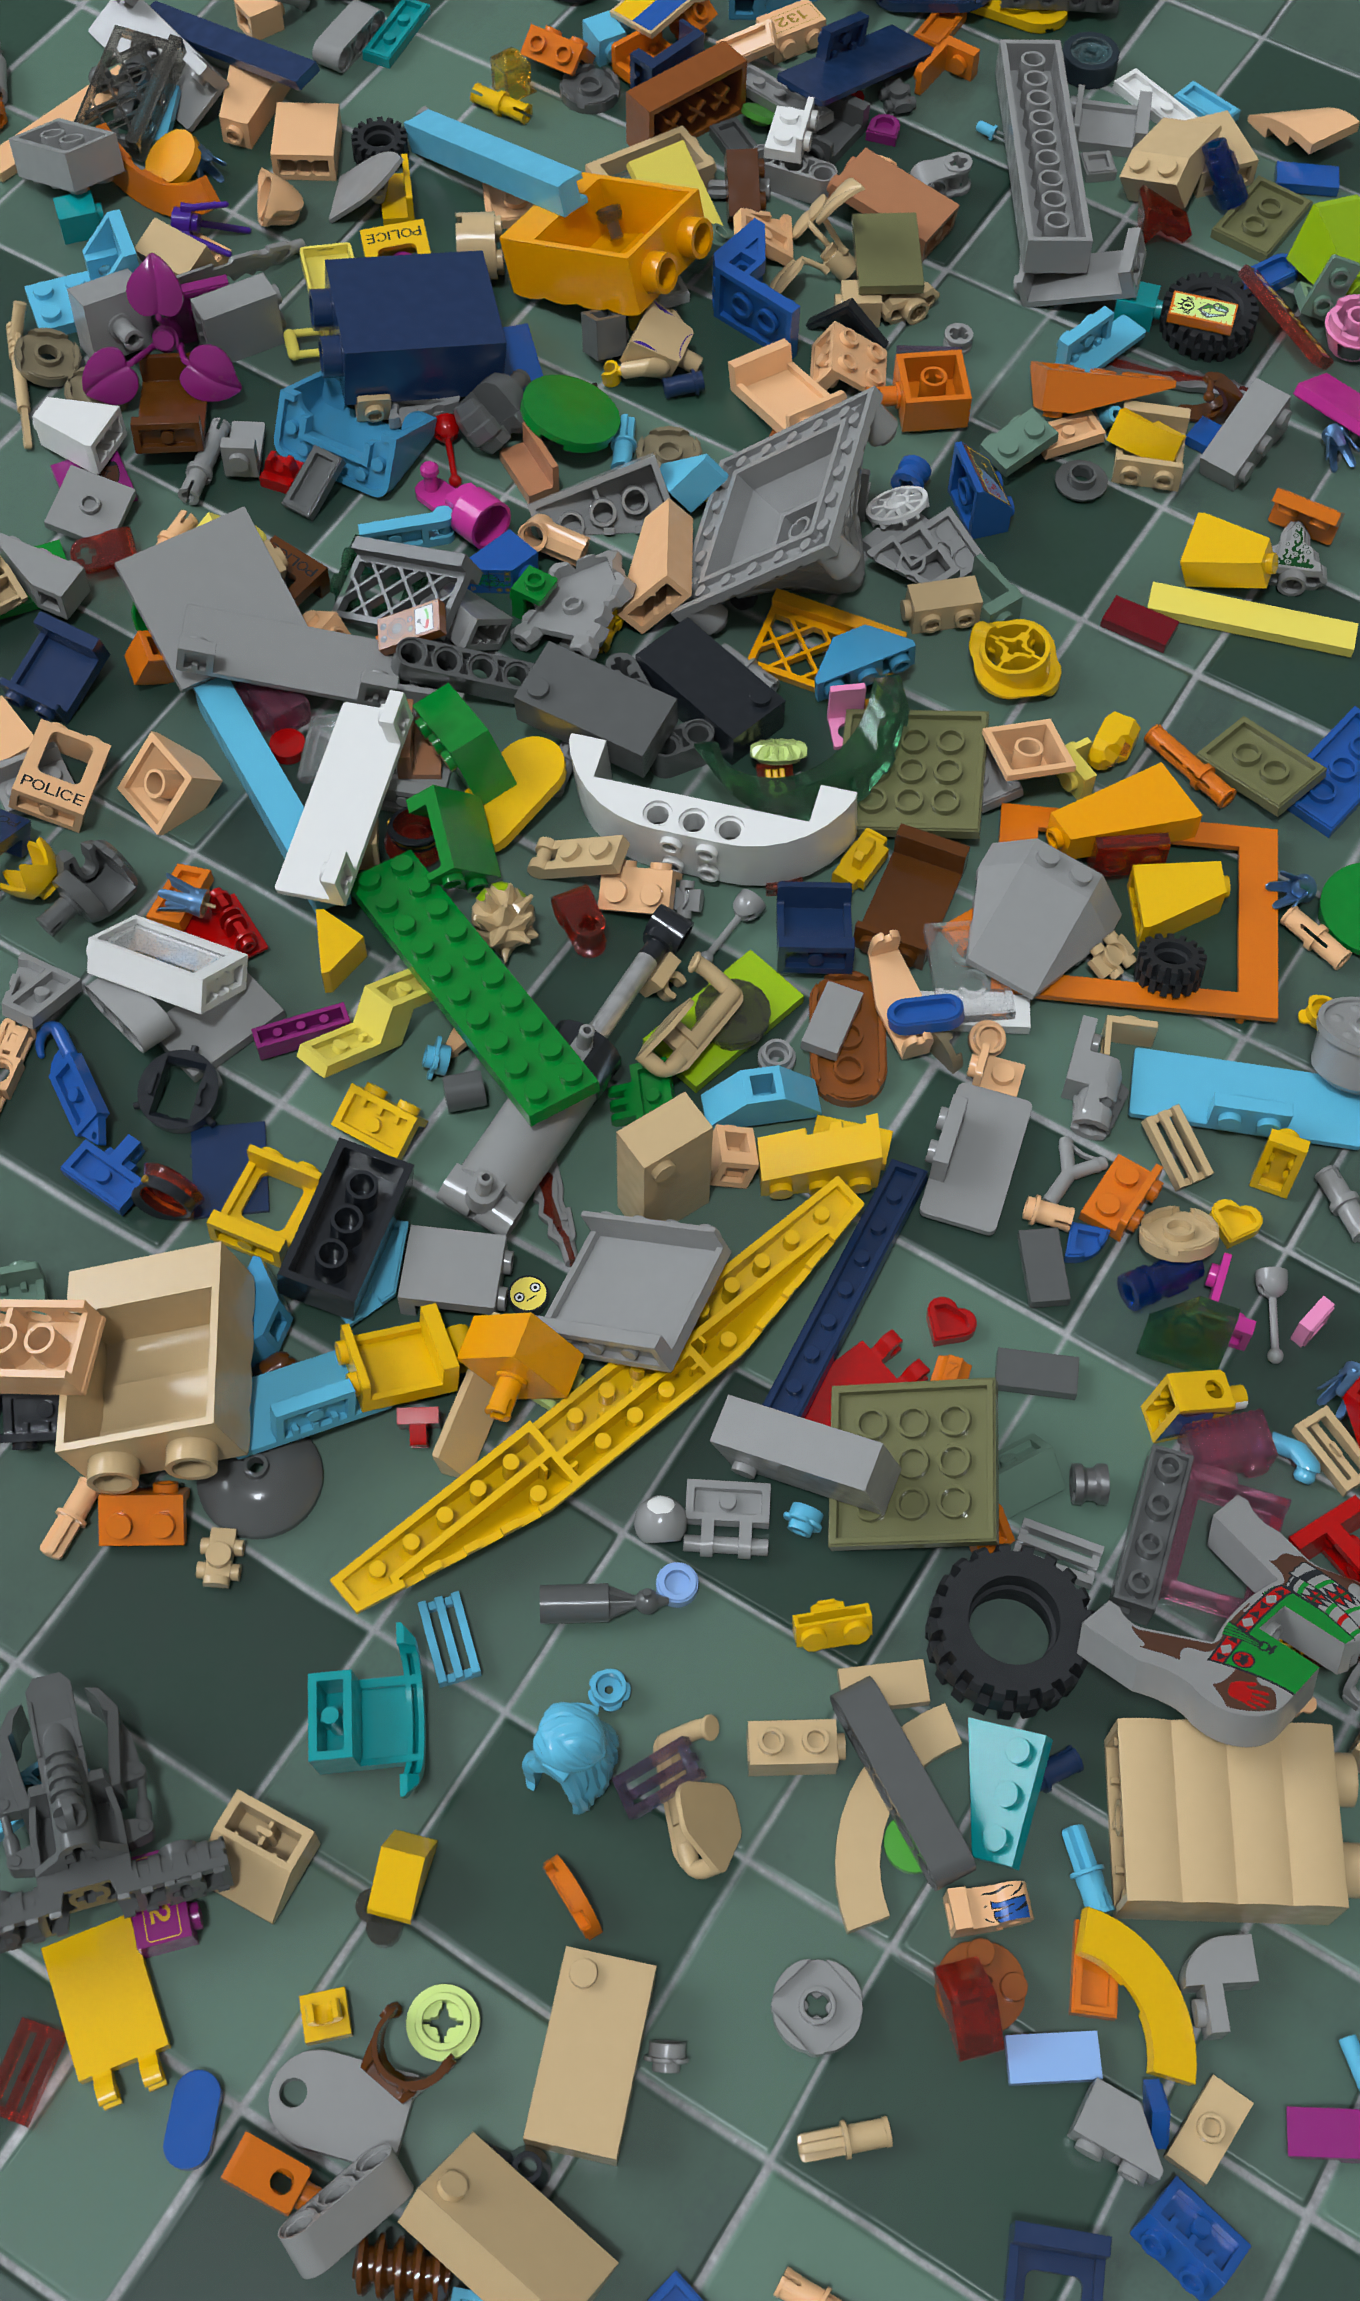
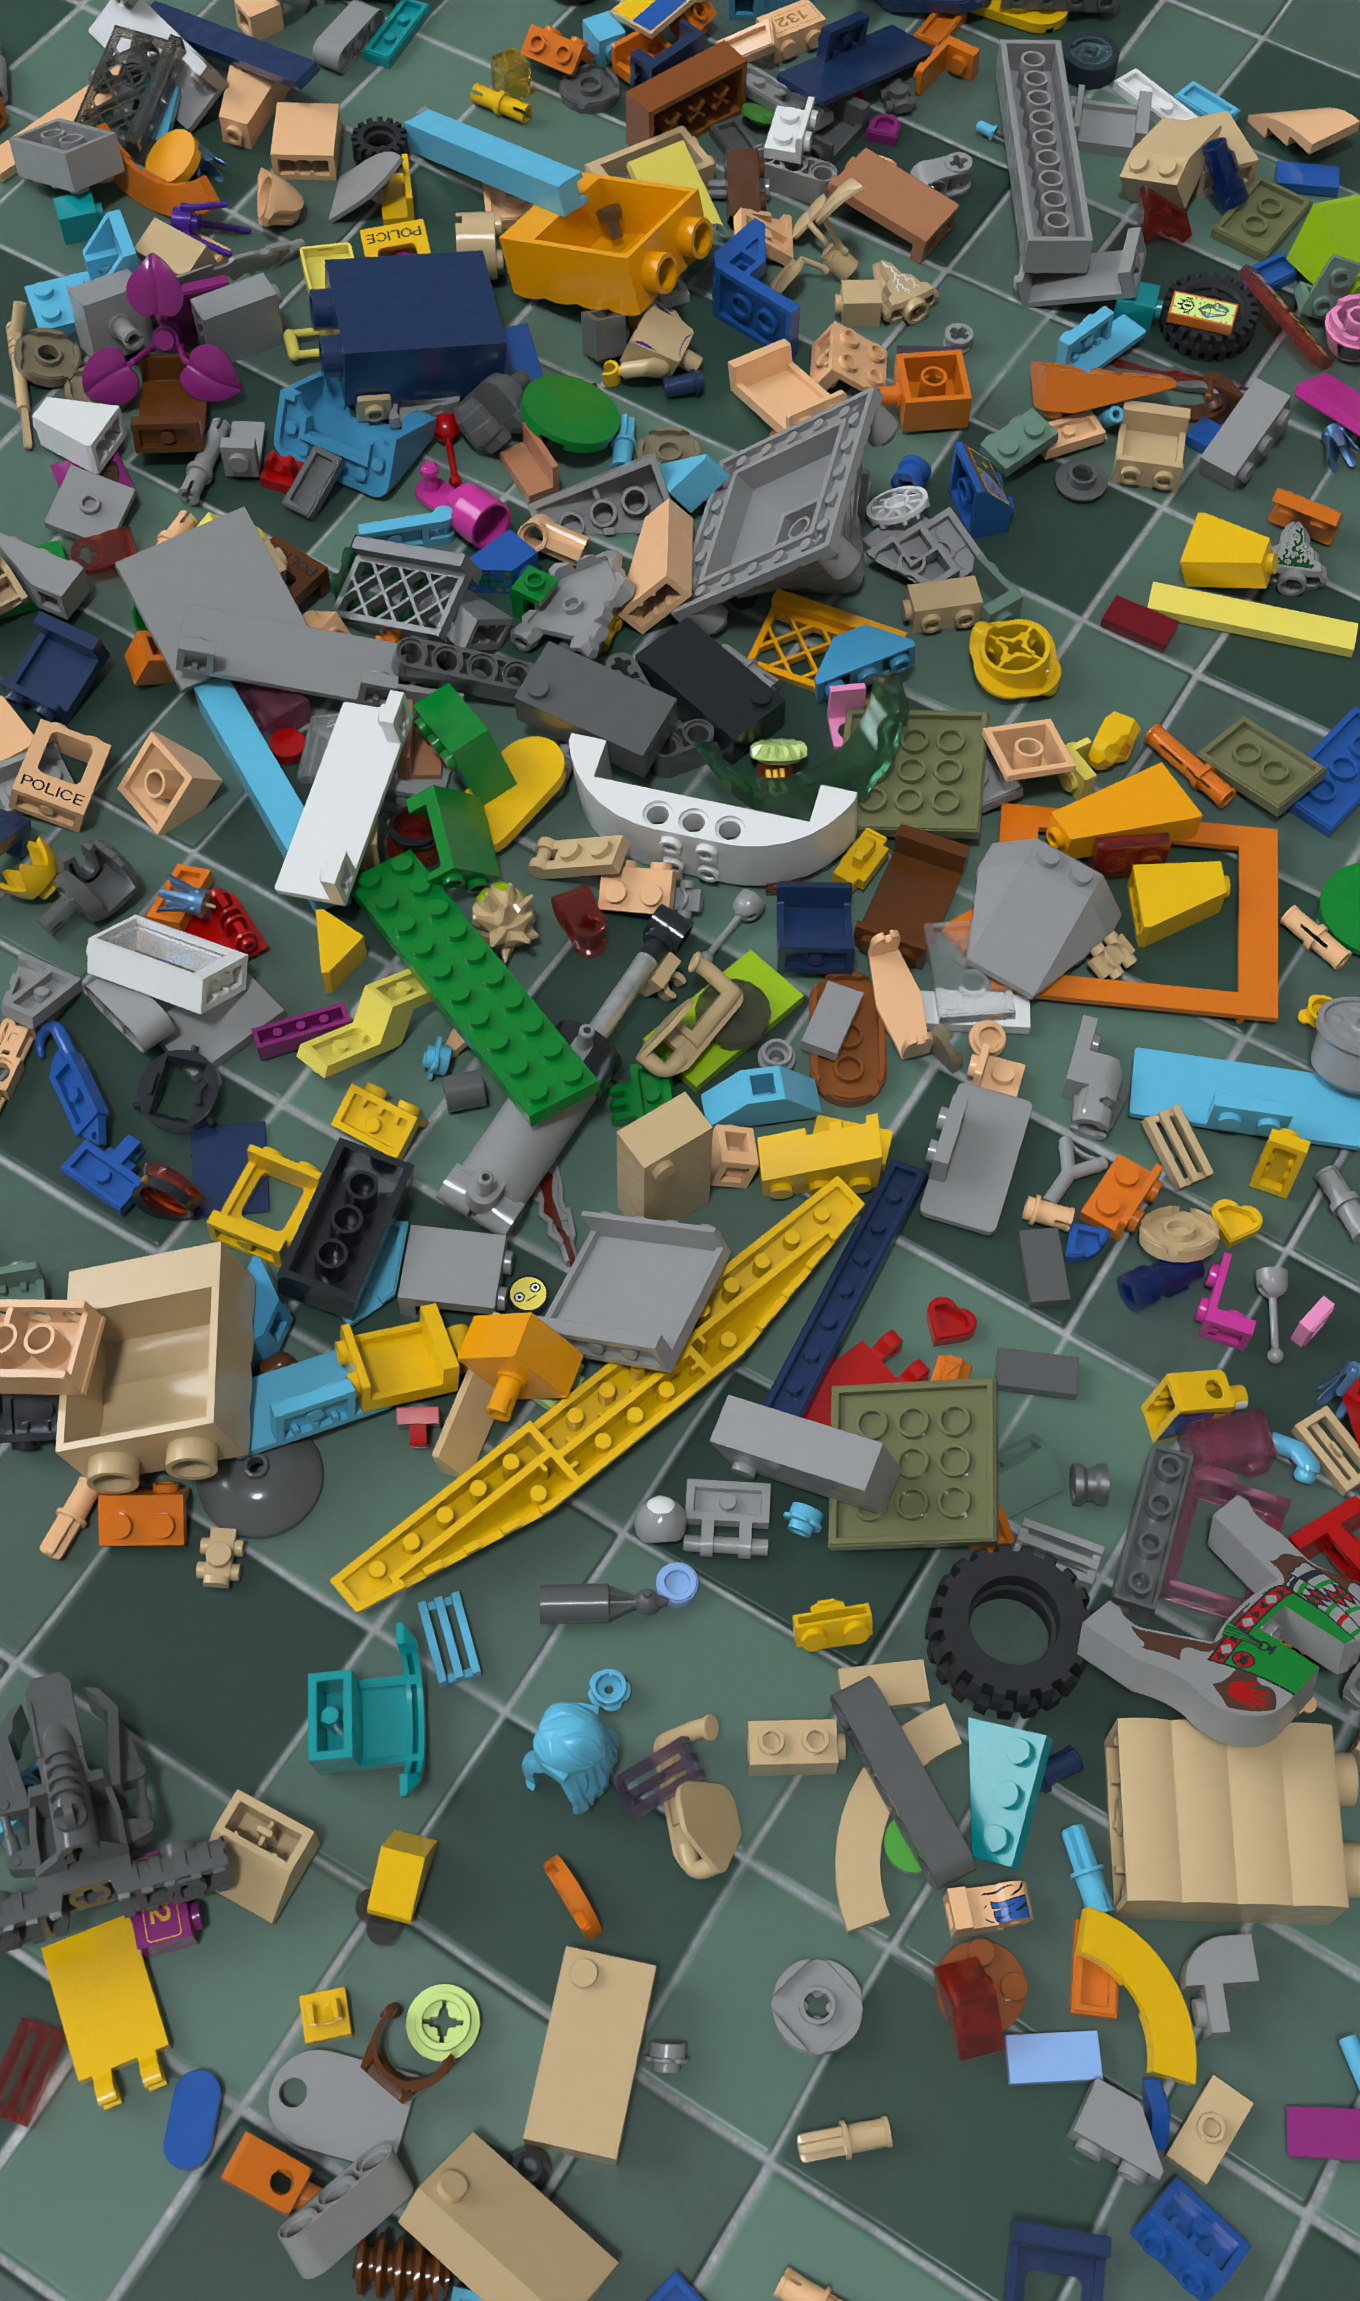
(421, 621): tile -> none
(851, 316): black tile -> none
(887, 253): olive tile -> none
(925, 1014): blue tile -> none
(1097, 166): light grey tile -> none
(1127, 1030): tan bracket -> none
(1145, 437): yellow slope -> none
(1170, 965): black tyre -> none
(1189, 1334): clear green plate -> none
(1298, 889): flat silver piece -> none

